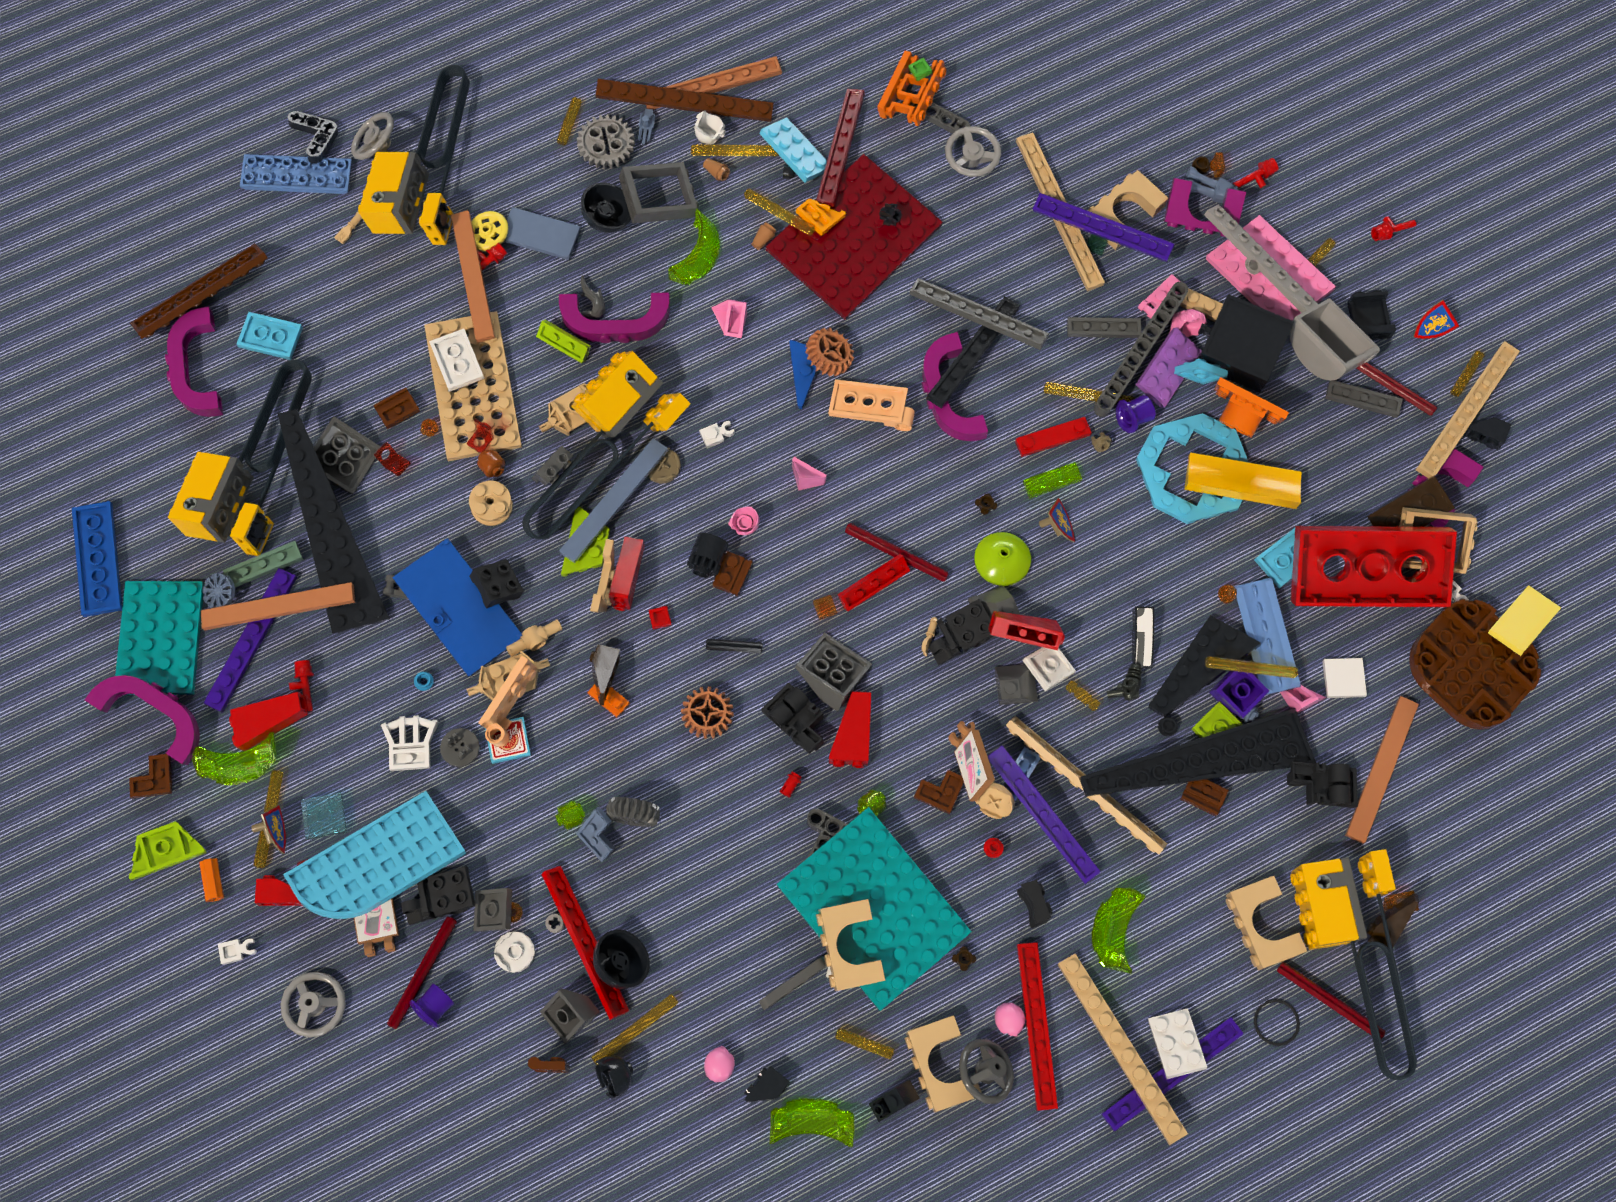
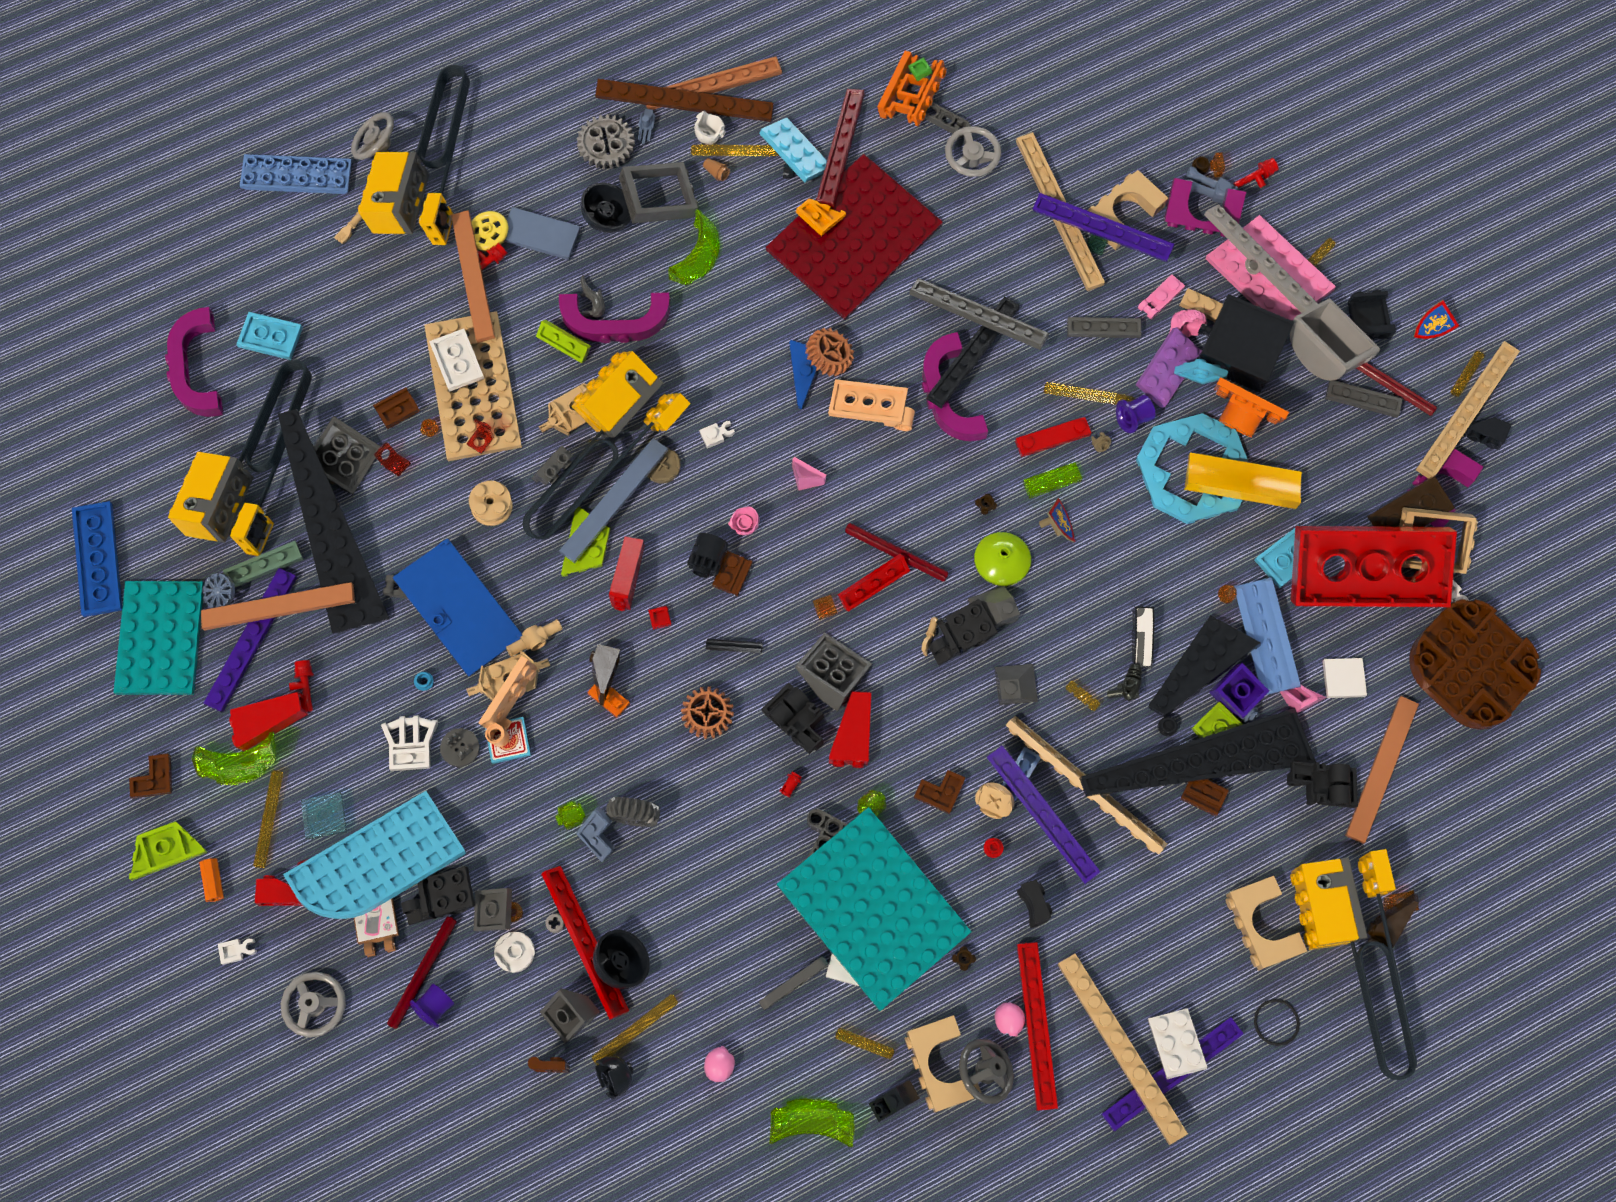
(187, 729): magenta arch -> none
(199, 290): reddish brown plate -> none
(273, 828): shield -> none
(300, 121): black beam -> none
(491, 463): dark orange head -> none
(496, 583): black brick -> none
(569, 121): clear yellow axle -> none
(601, 599): tan wing -> none
(731, 317): bright pink slope -> none
(763, 236): medium nougat cone -> none
(768, 1087): black slope -> none
(779, 211): clear yellow axle -> none
(843, 973): tan arch -> none
(890, 214): black gear -> none
(972, 760): tile -> none
(1027, 629): red slope -> none
(1049, 667): white tile -> none
(1111, 927): clear neon green windscreen -> none
(1138, 356): dark grey beam -> none
(1251, 667): clear yellow axle -> none
(1327, 998): dark red axle -> none
(1385, 230): red piece -> none
(1524, 620): light yellow tile -> none

